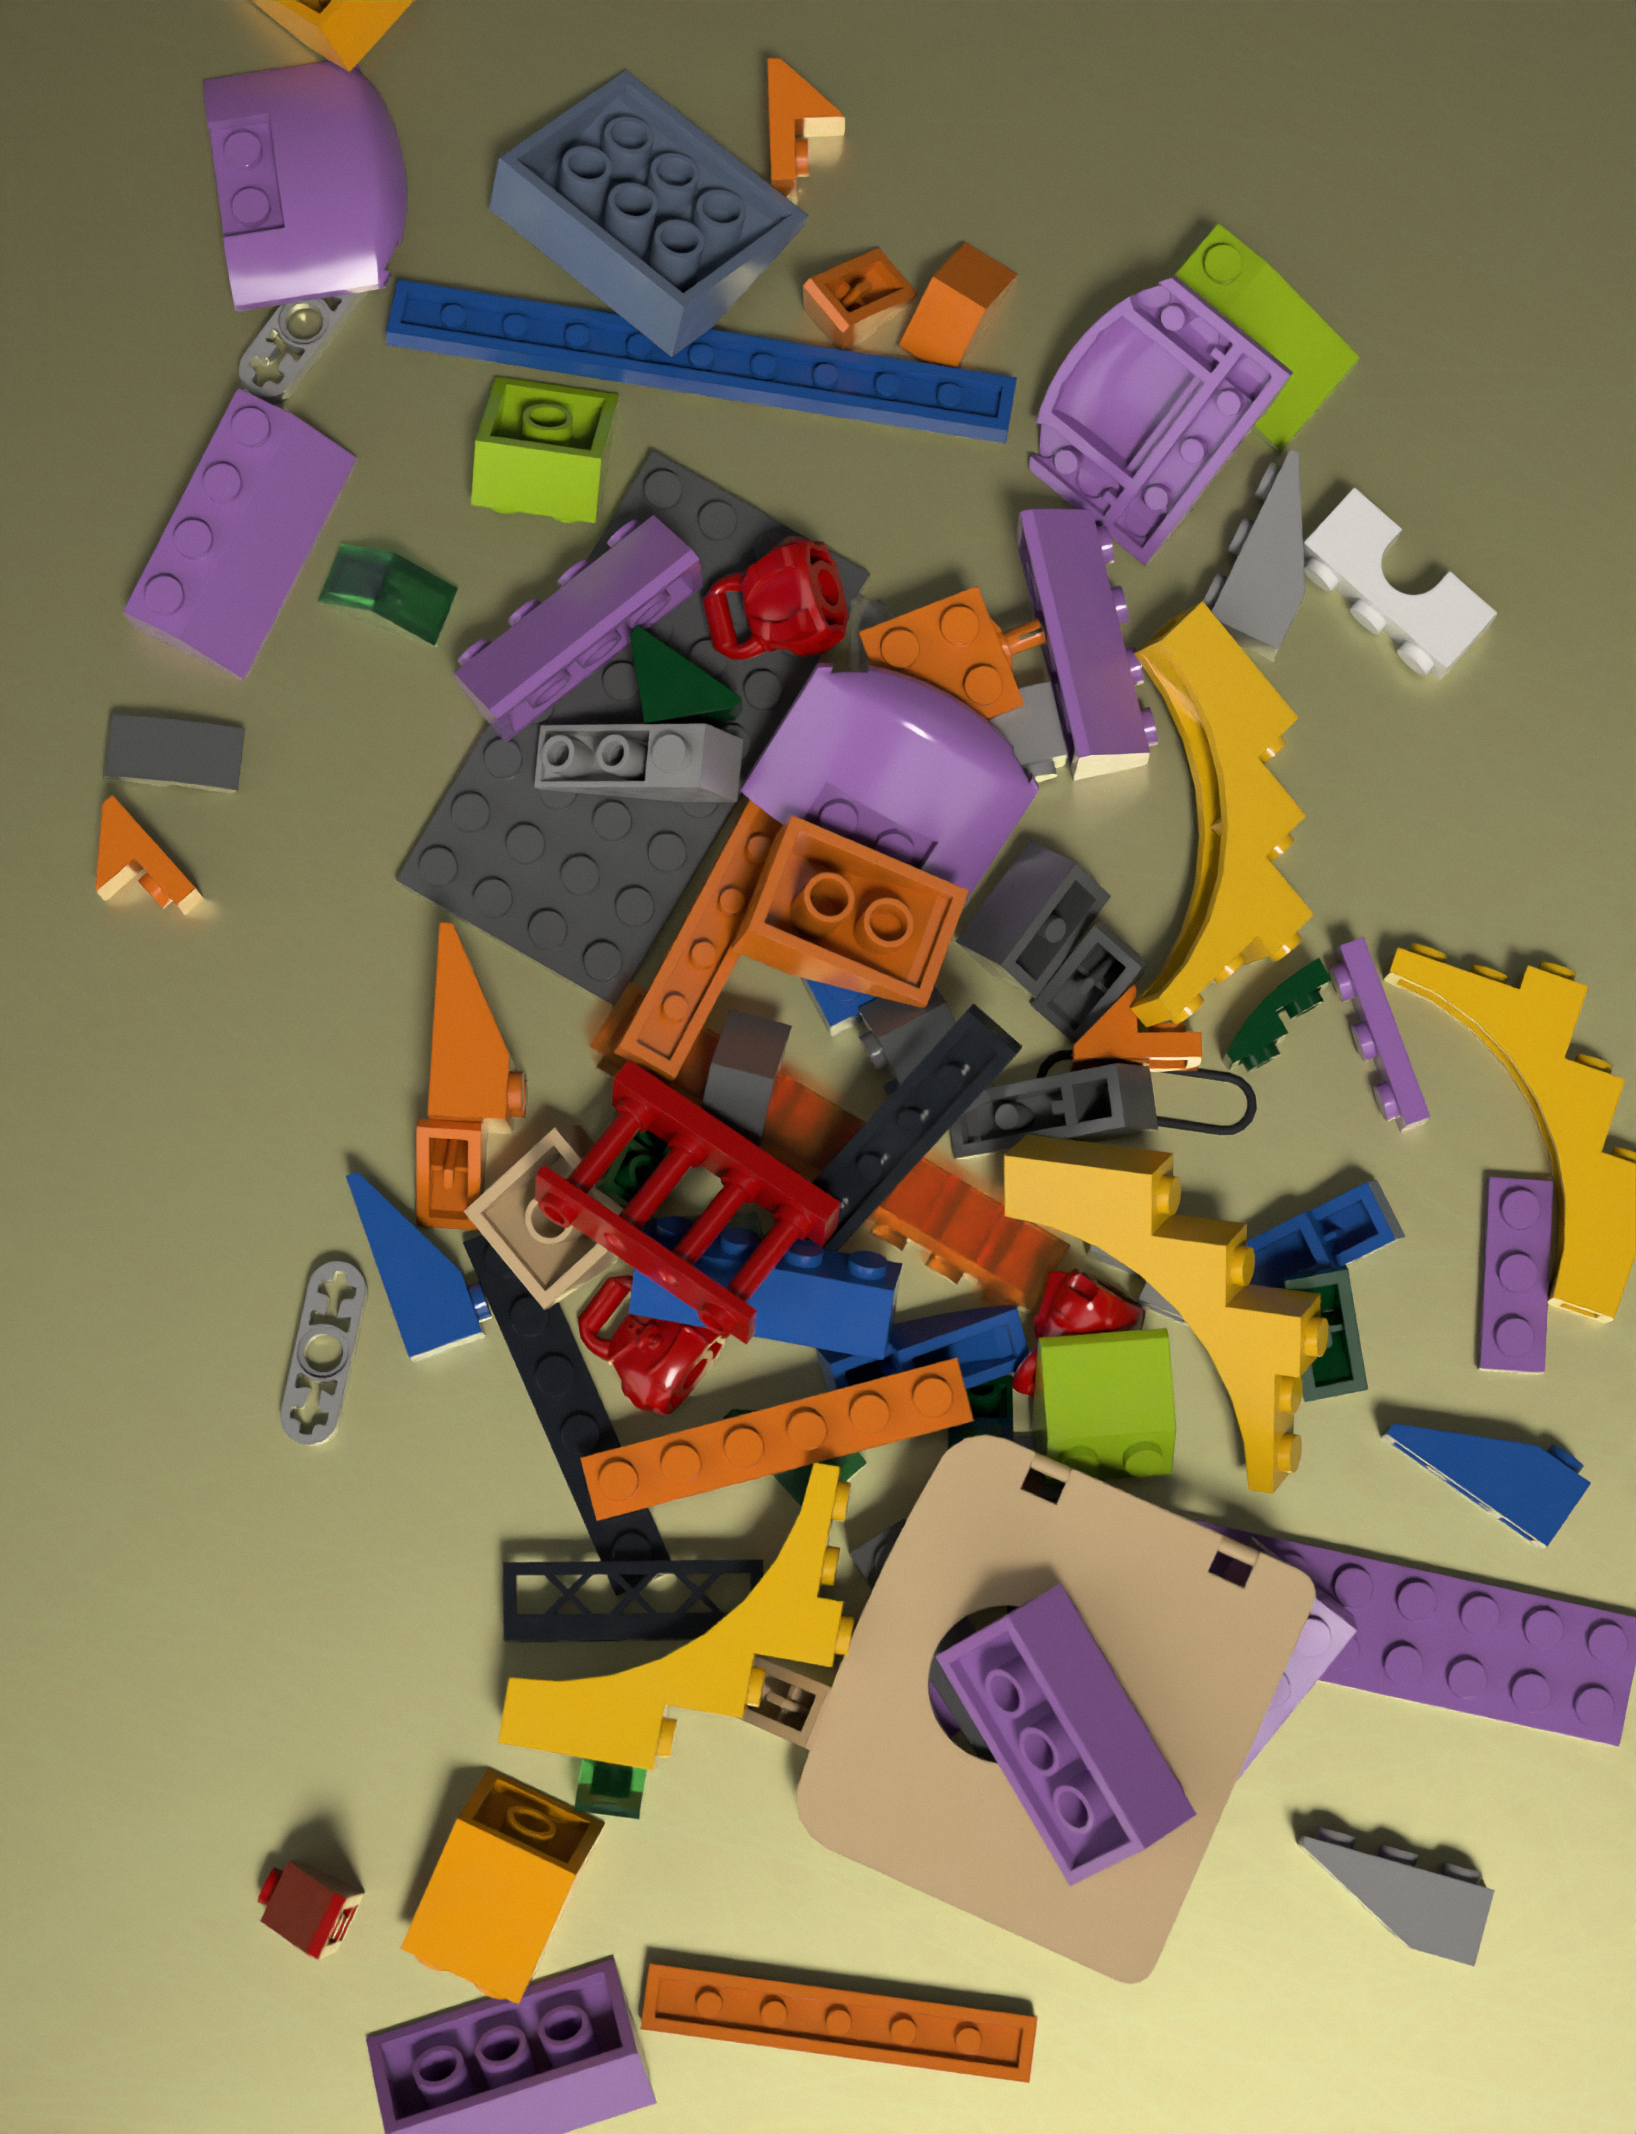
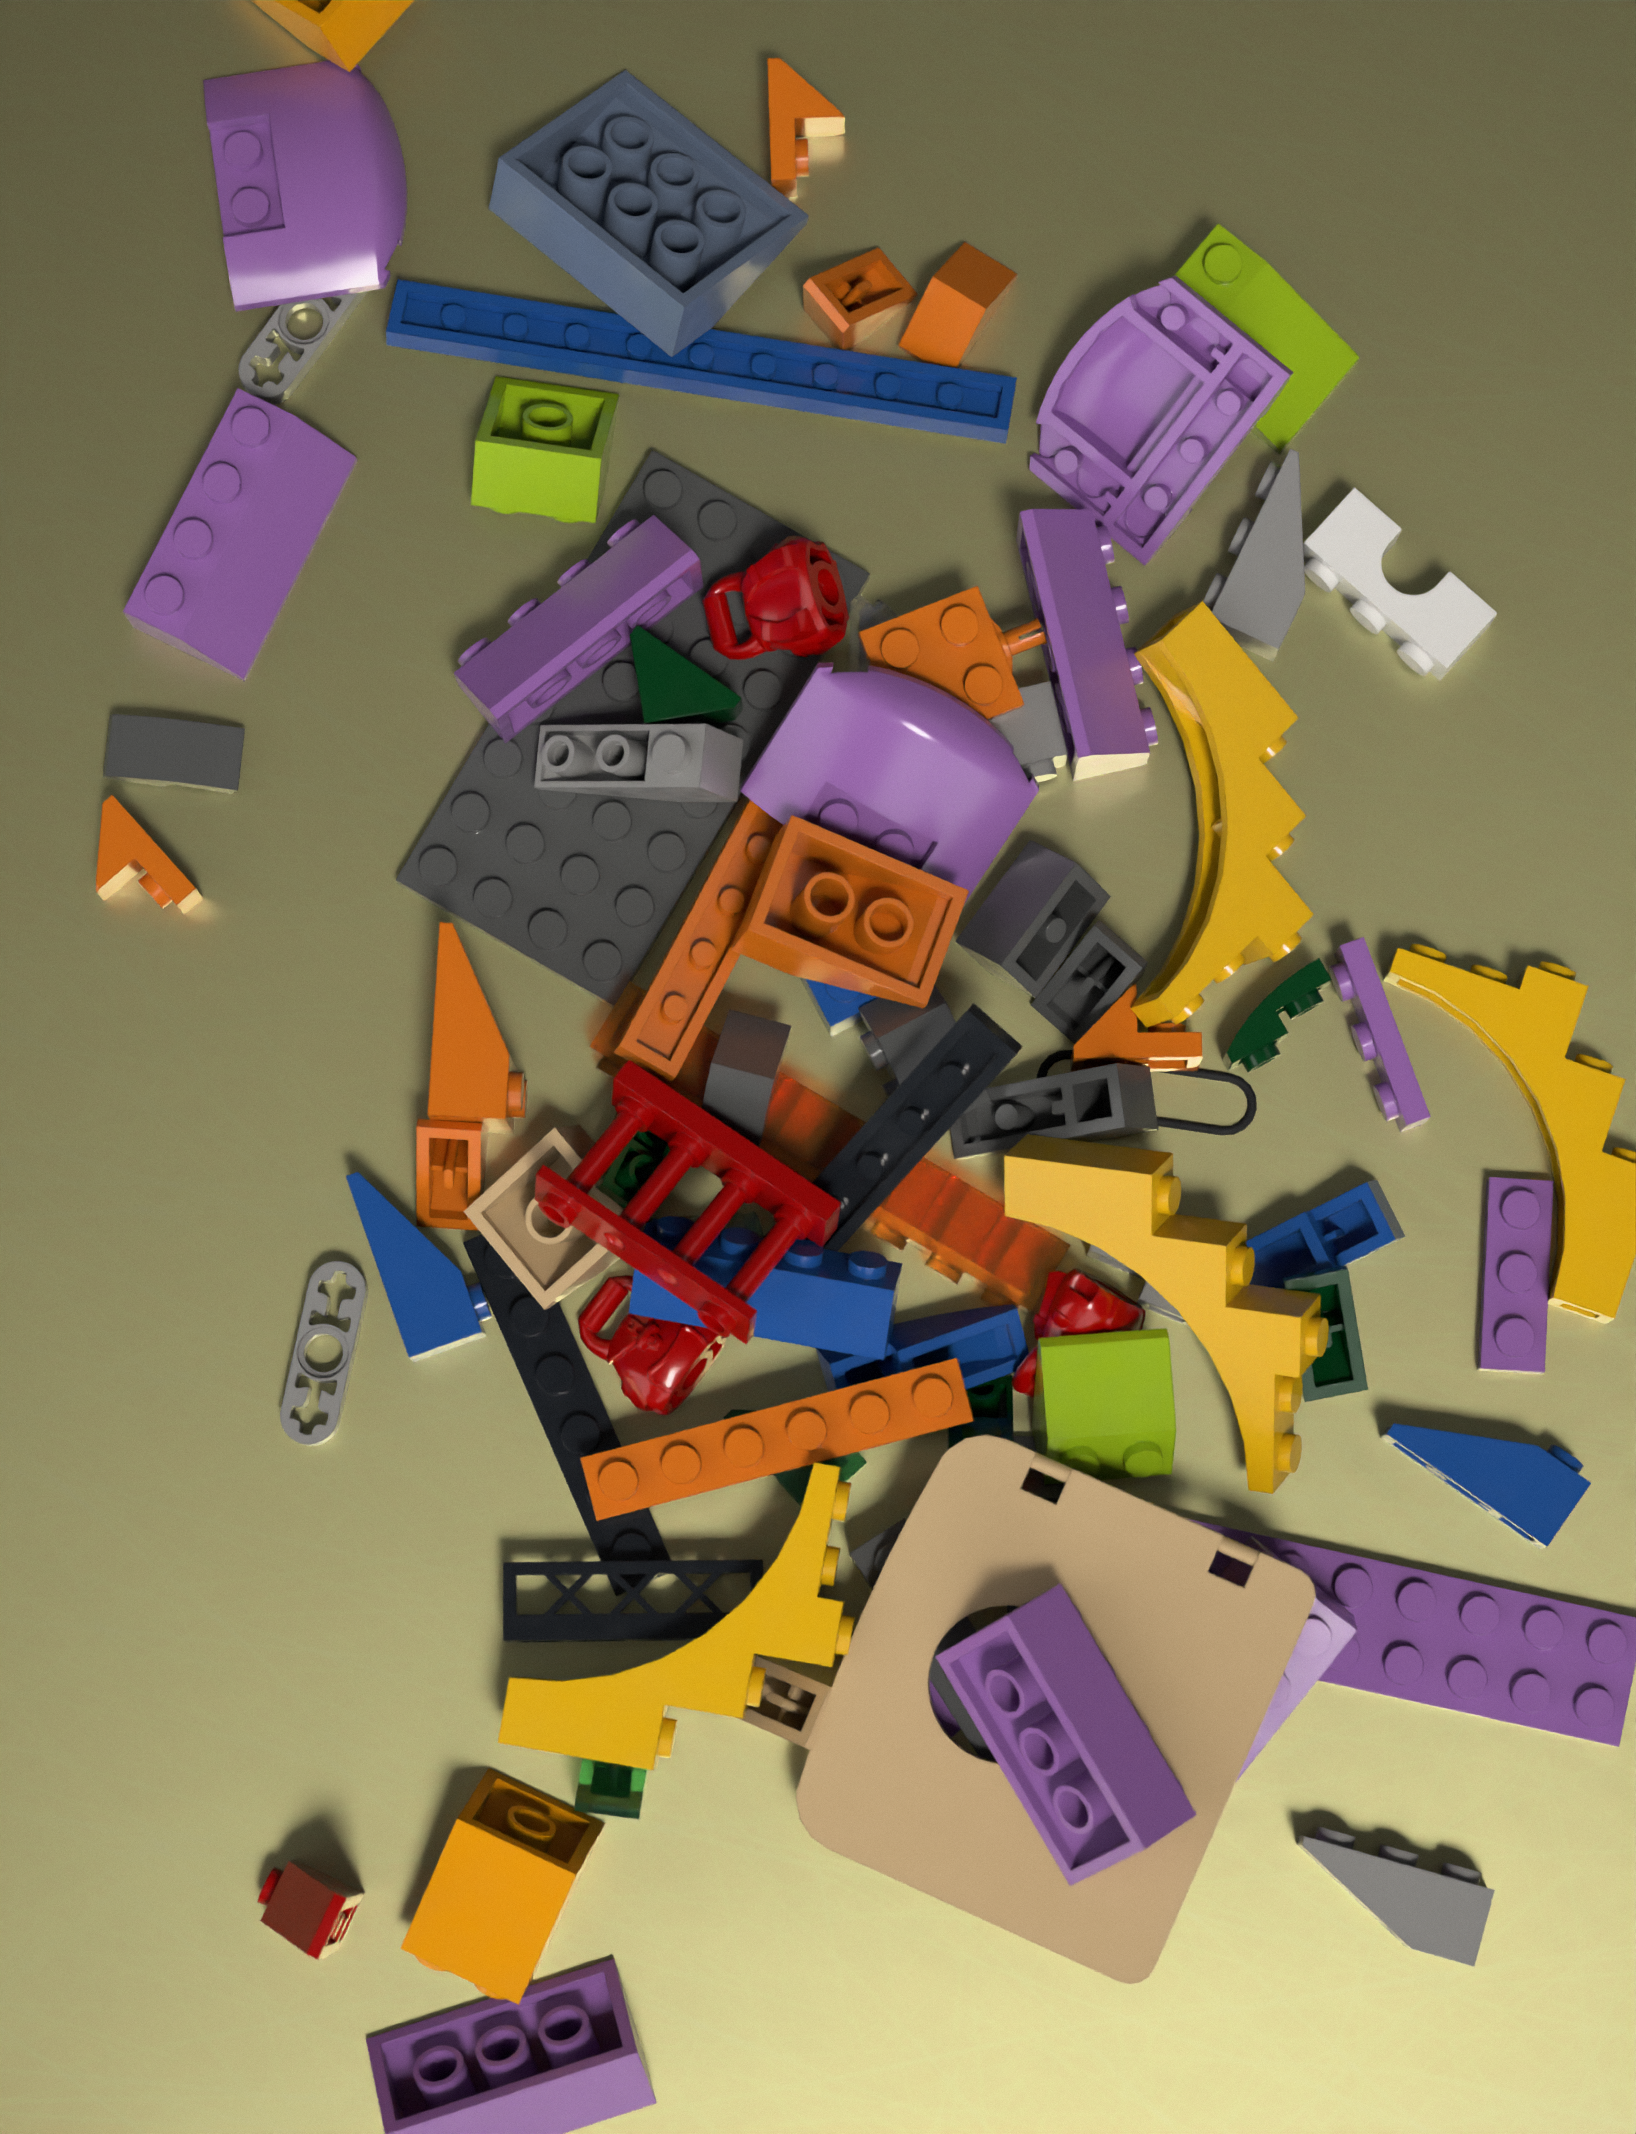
(389, 593): clear green slope -> none
(839, 2022): orange plate -> none

